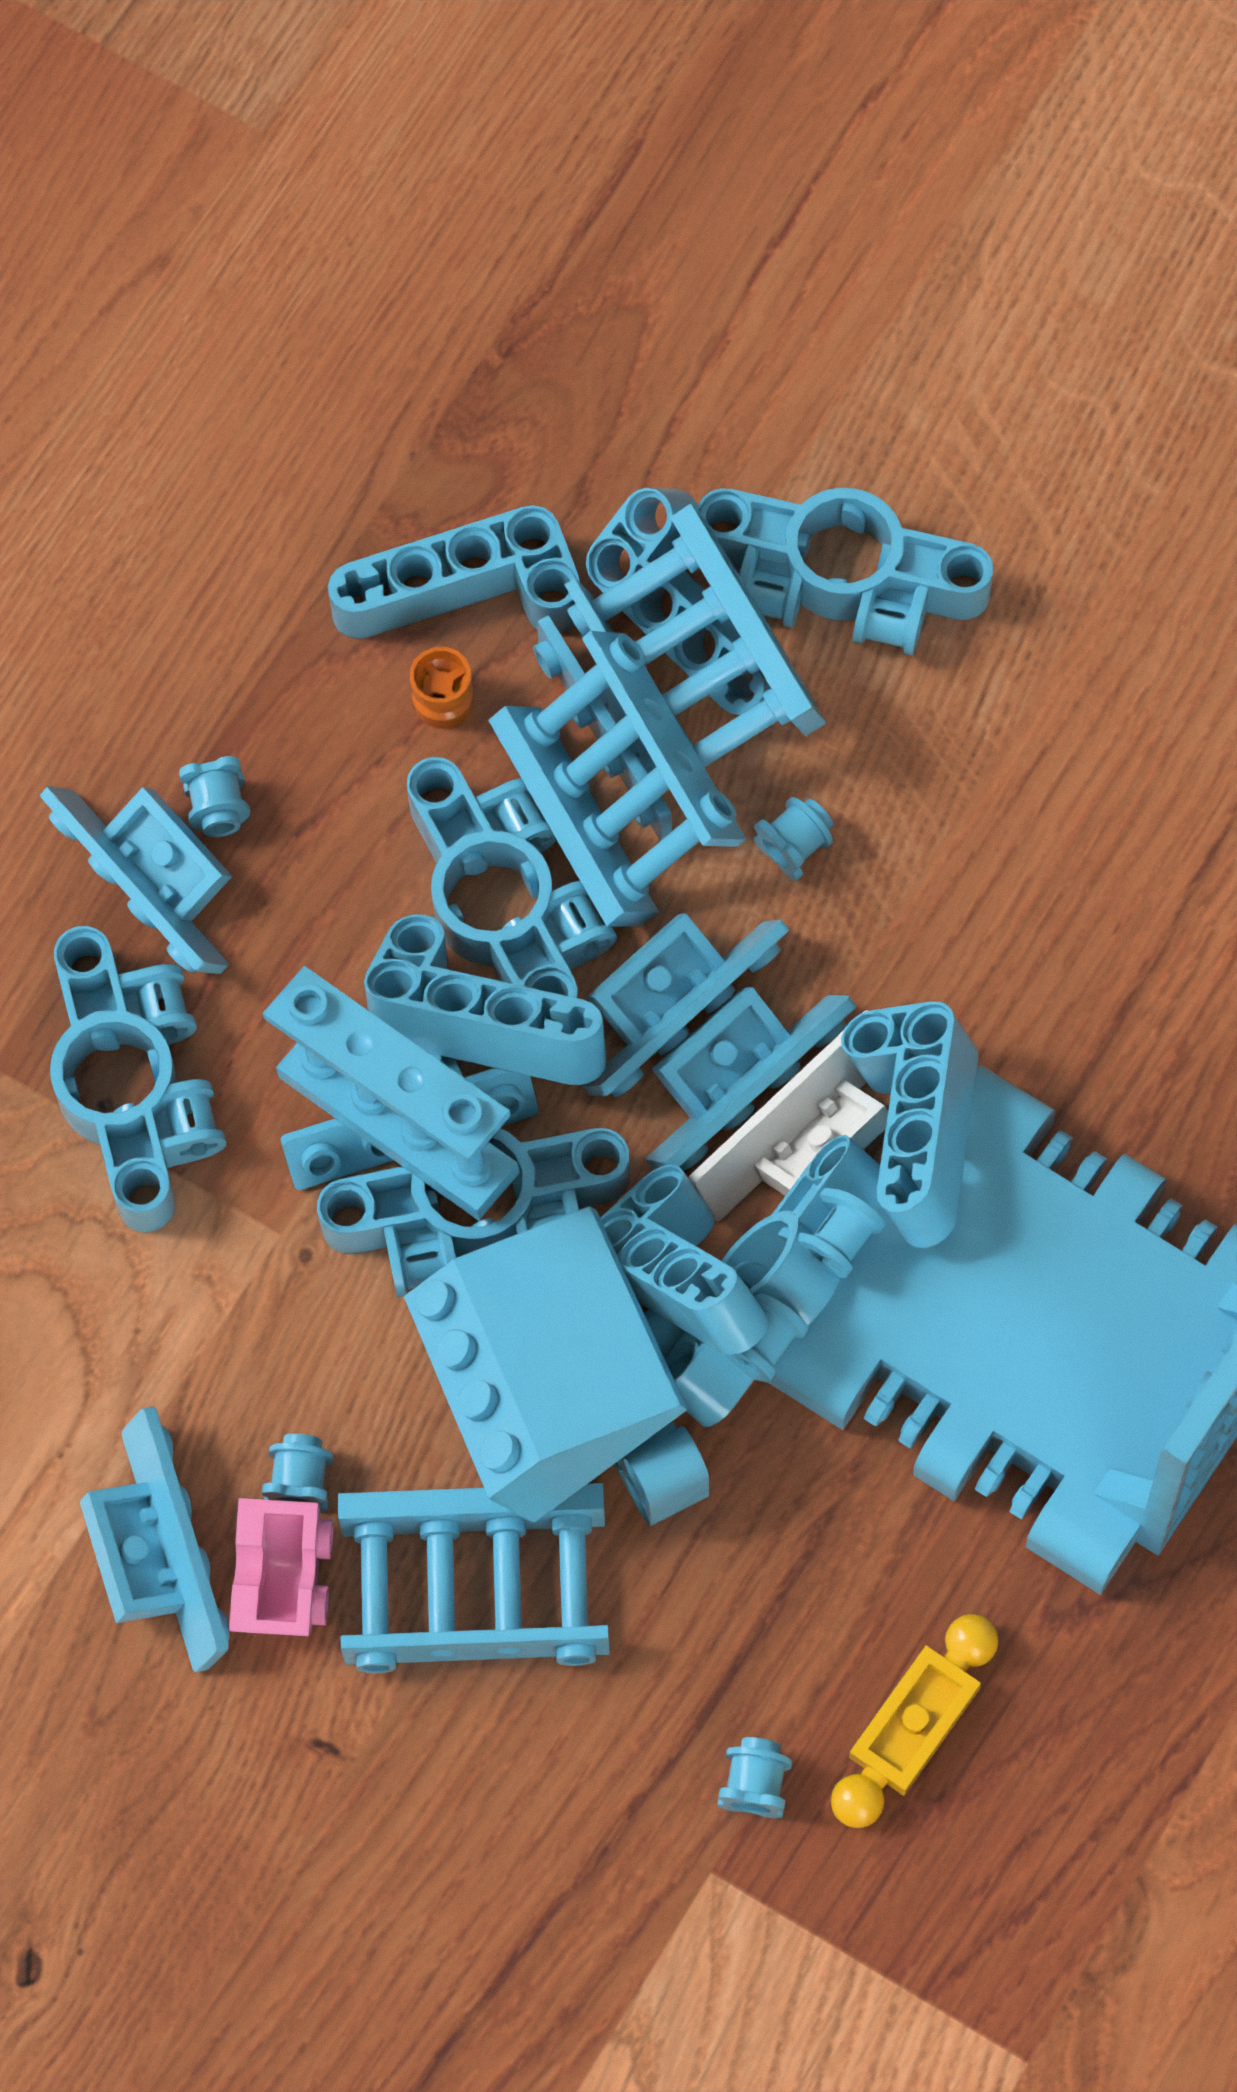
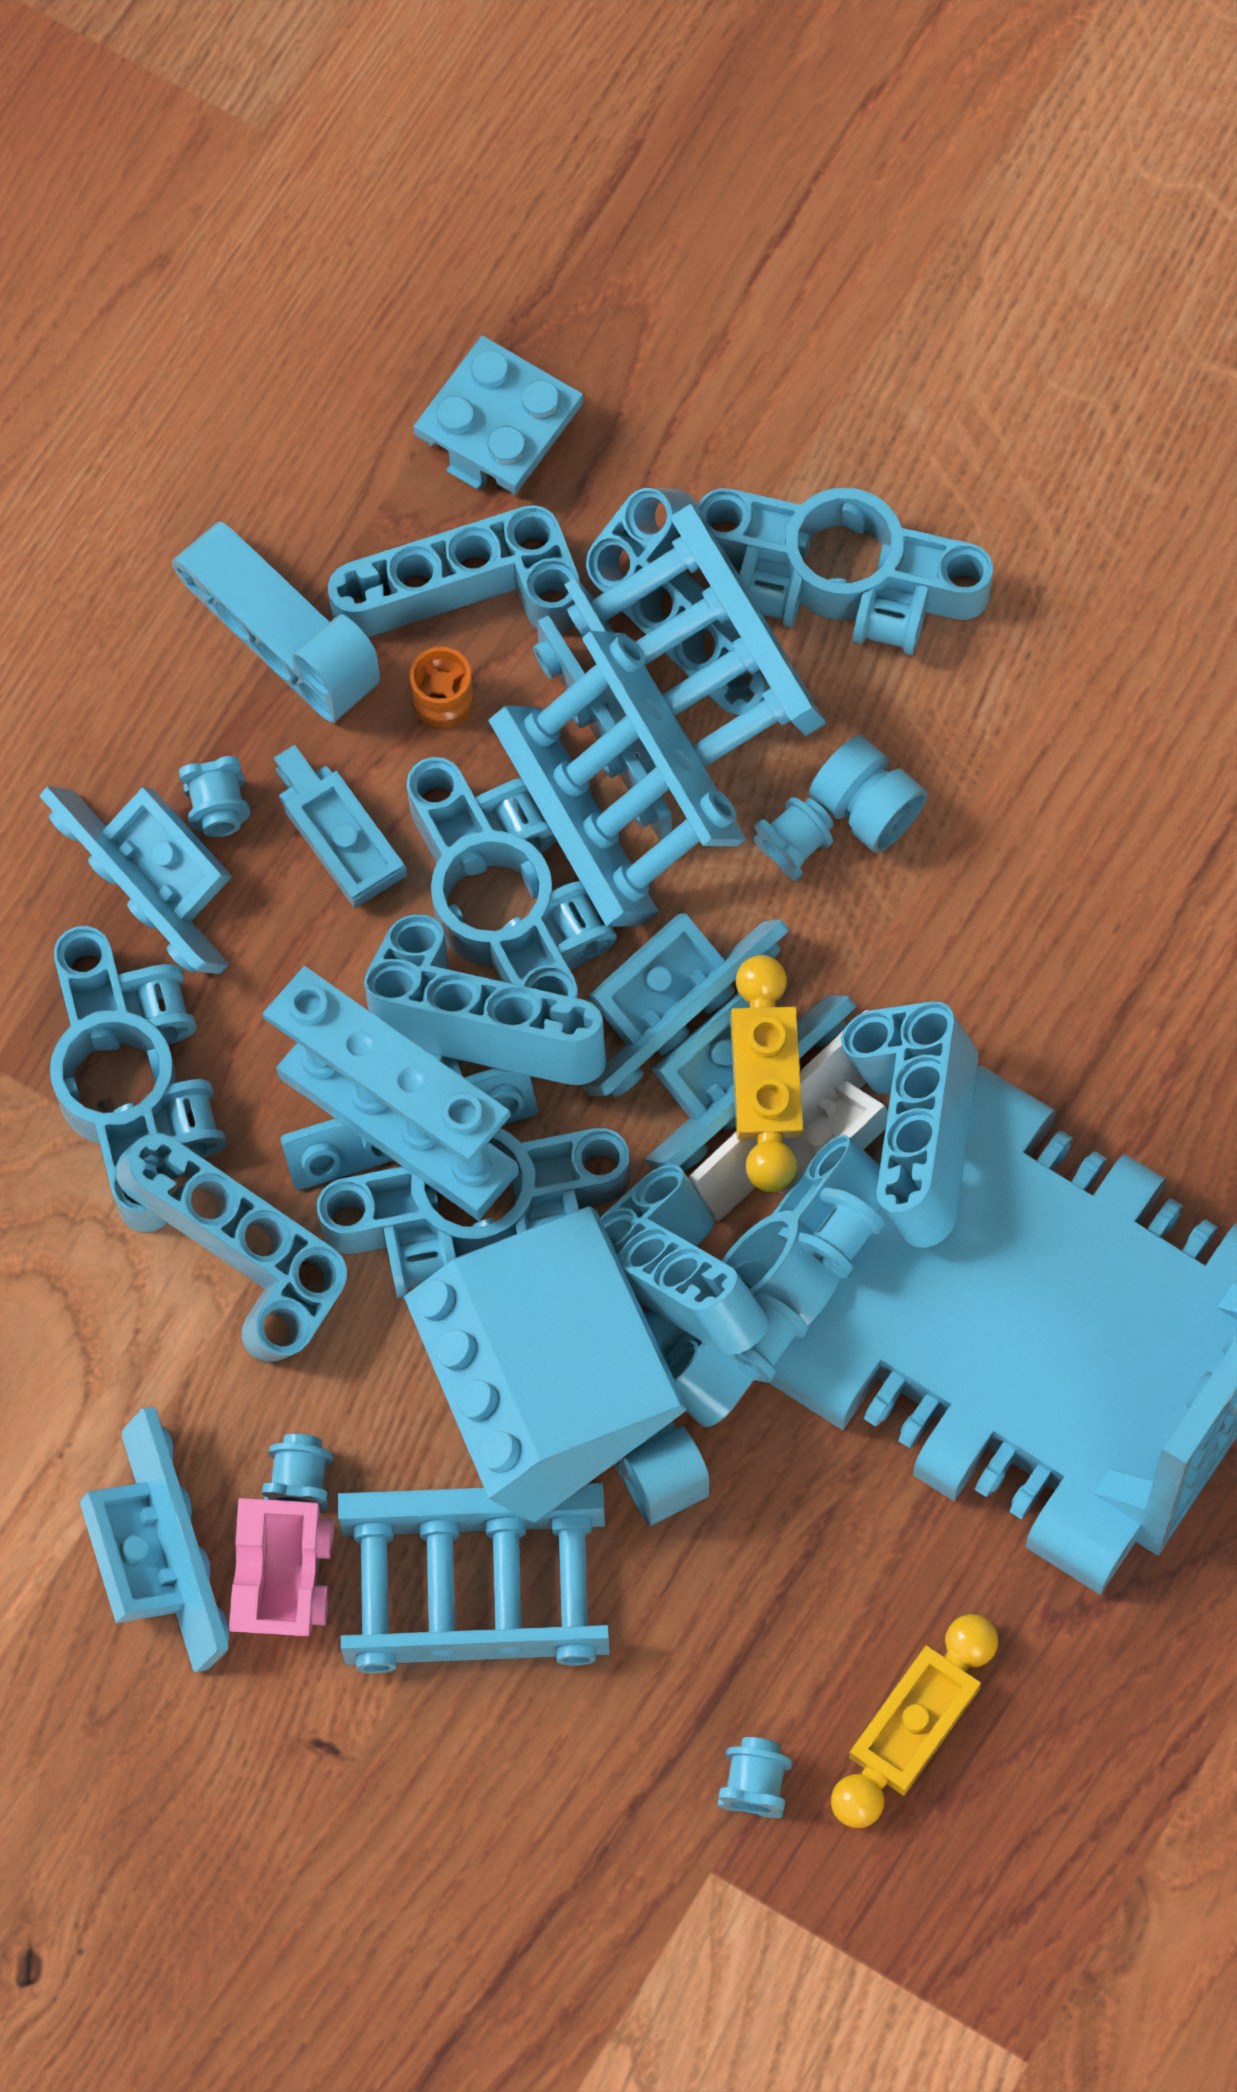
(226, 1239): none -> medium azure beam
(319, 659): none -> medium azure beam
(337, 829): none -> medium azure hinge
(497, 416): none -> medium azure piece
(766, 1073): none -> yellow plate
(859, 786): none -> medium azure wheel

